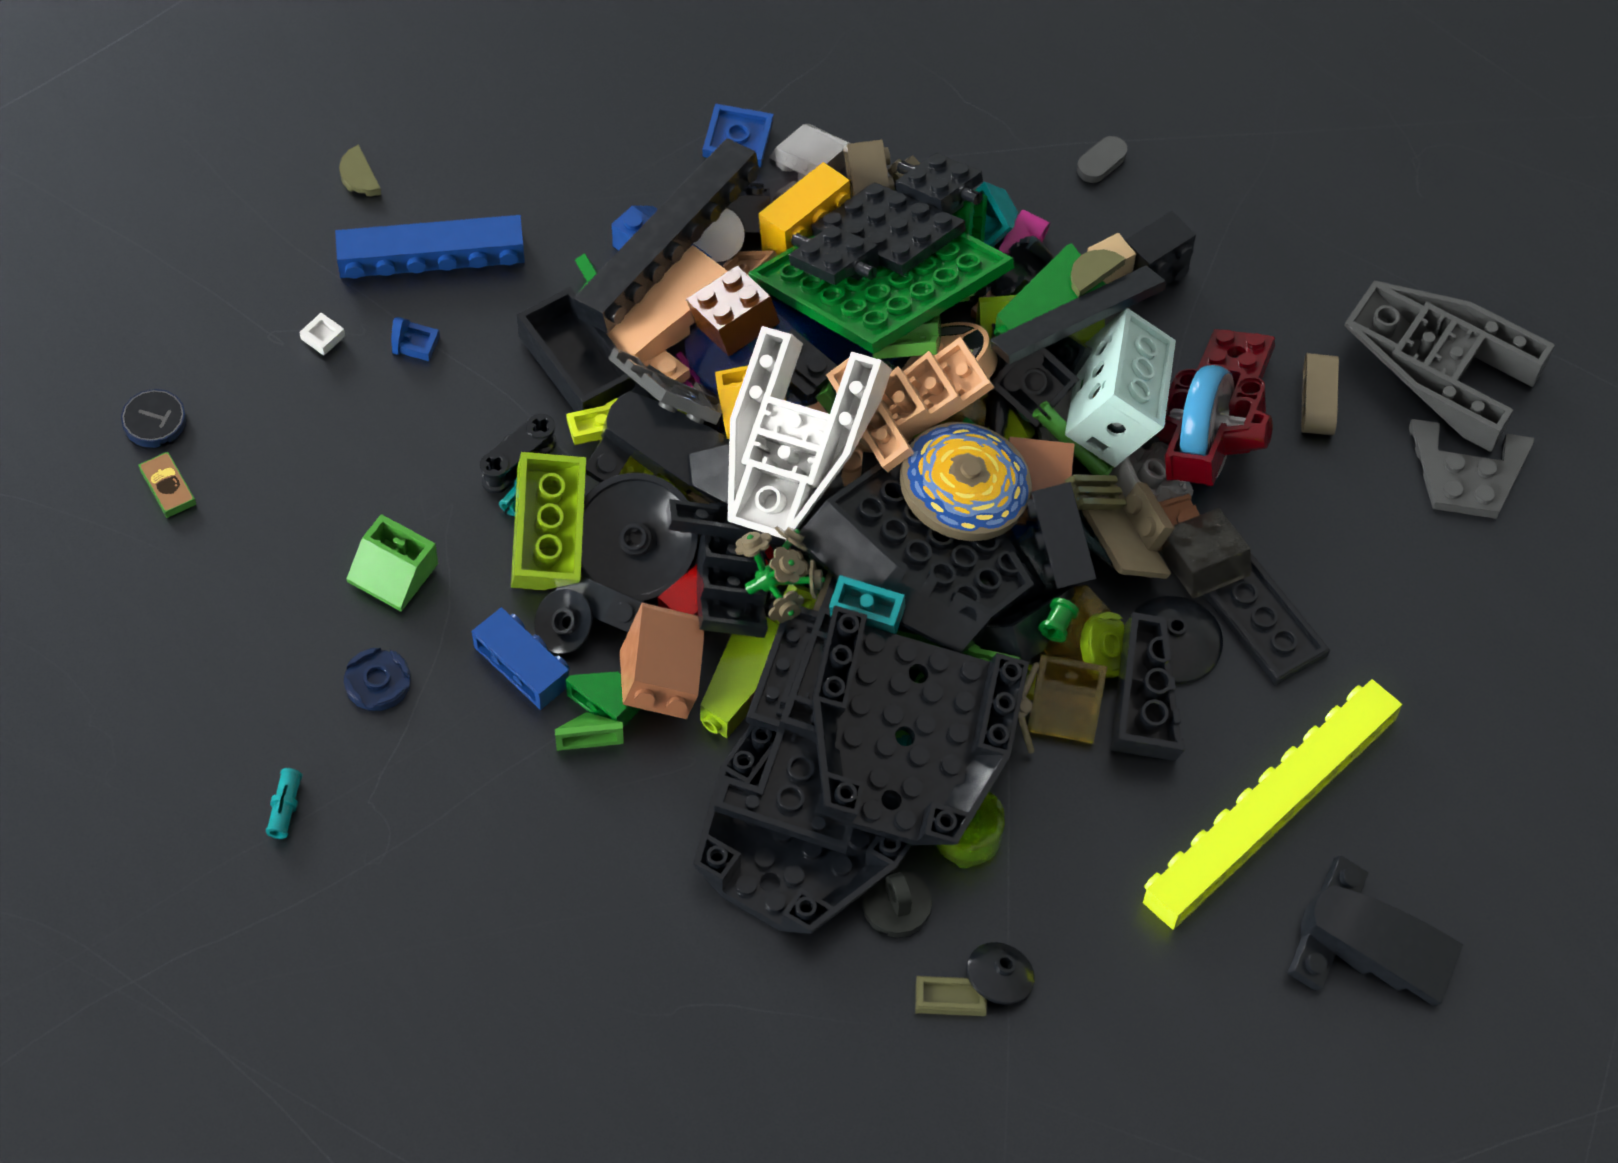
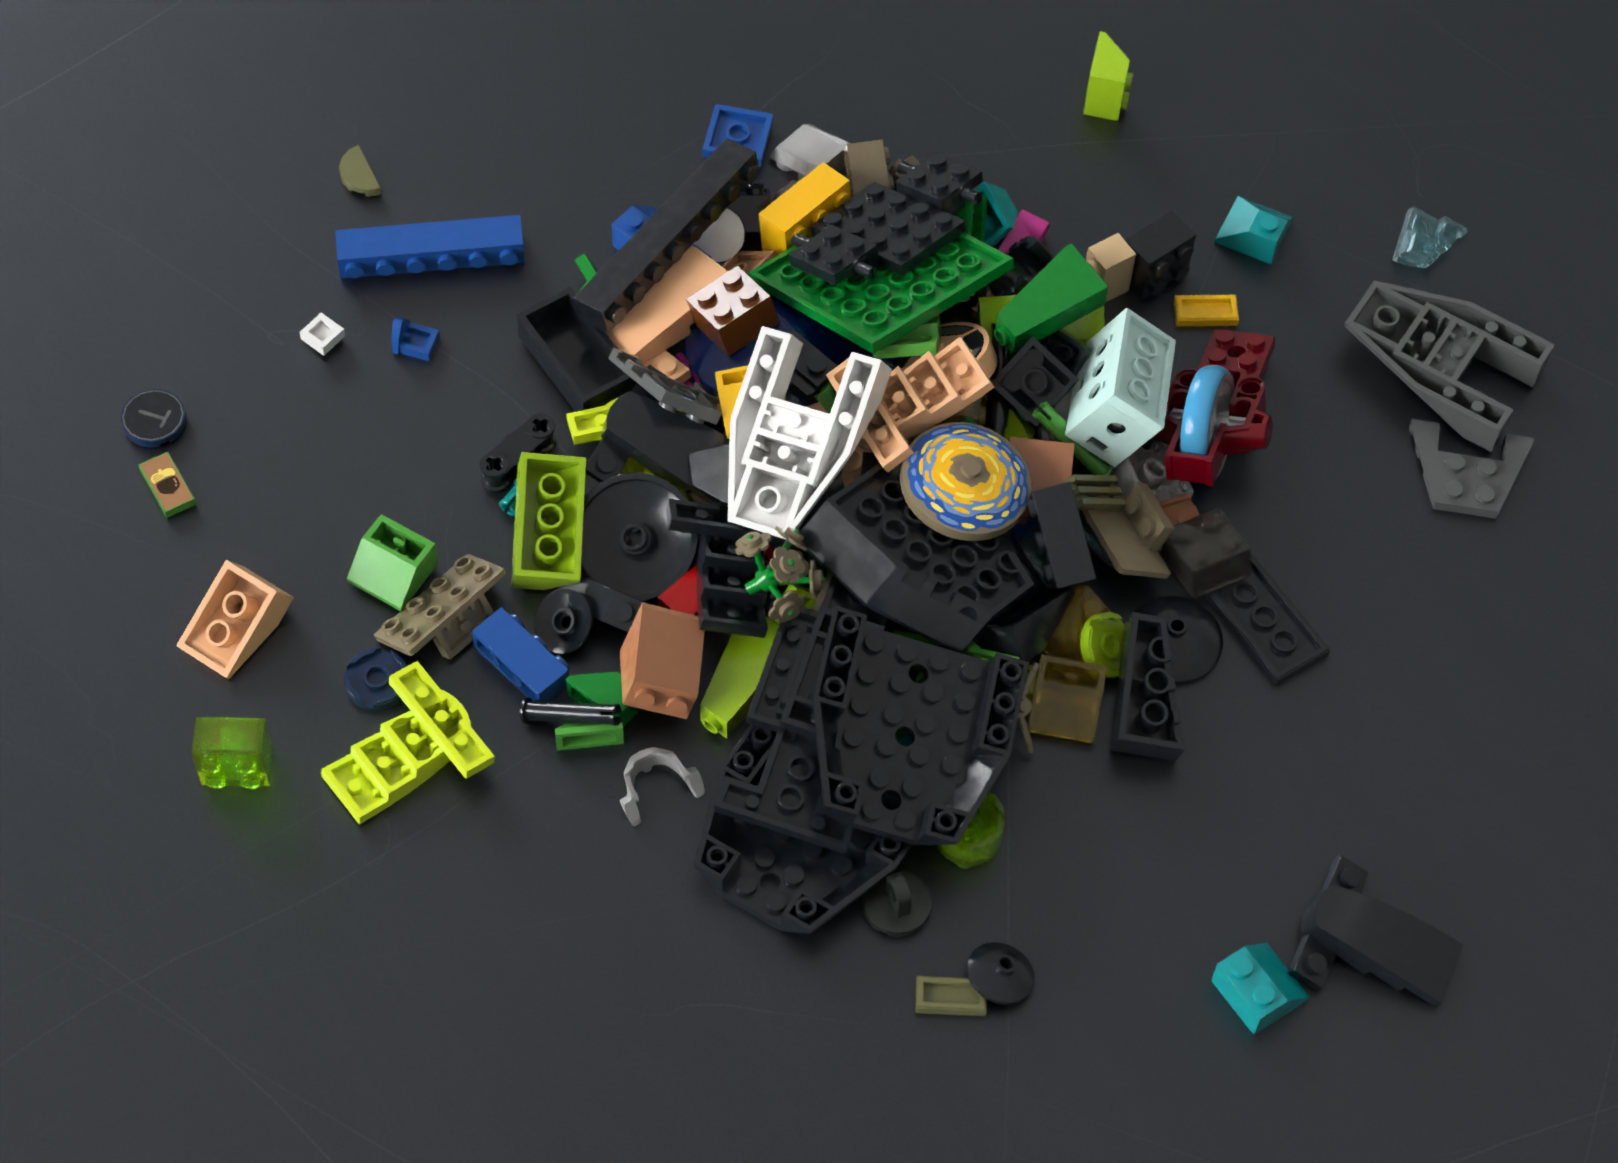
(232, 751): none -> clear neon green brick
(233, 619): none -> light nougat slope
(284, 803): teal pin -> none
(407, 748): none -> neon yellow slope
(445, 610): none -> dark tan bracket
(569, 712): none -> black pin
(644, 761): none -> light grey helmet
(881, 606): teal brick -> none
(1059, 619): green bush -> none
(1077, 314): black tile -> none
(1093, 268): olive tile -> none
(1102, 159): dark grey tile -> none
(1108, 80): none -> lime slope
(1206, 310): none -> yellow tile
(1254, 230): none -> teal slope
(1258, 986): none -> teal slope
(1270, 804): neon yellow brick -> none
(1320, 394): dark tan beam -> none
(1425, 238): none -> clear light blue slope

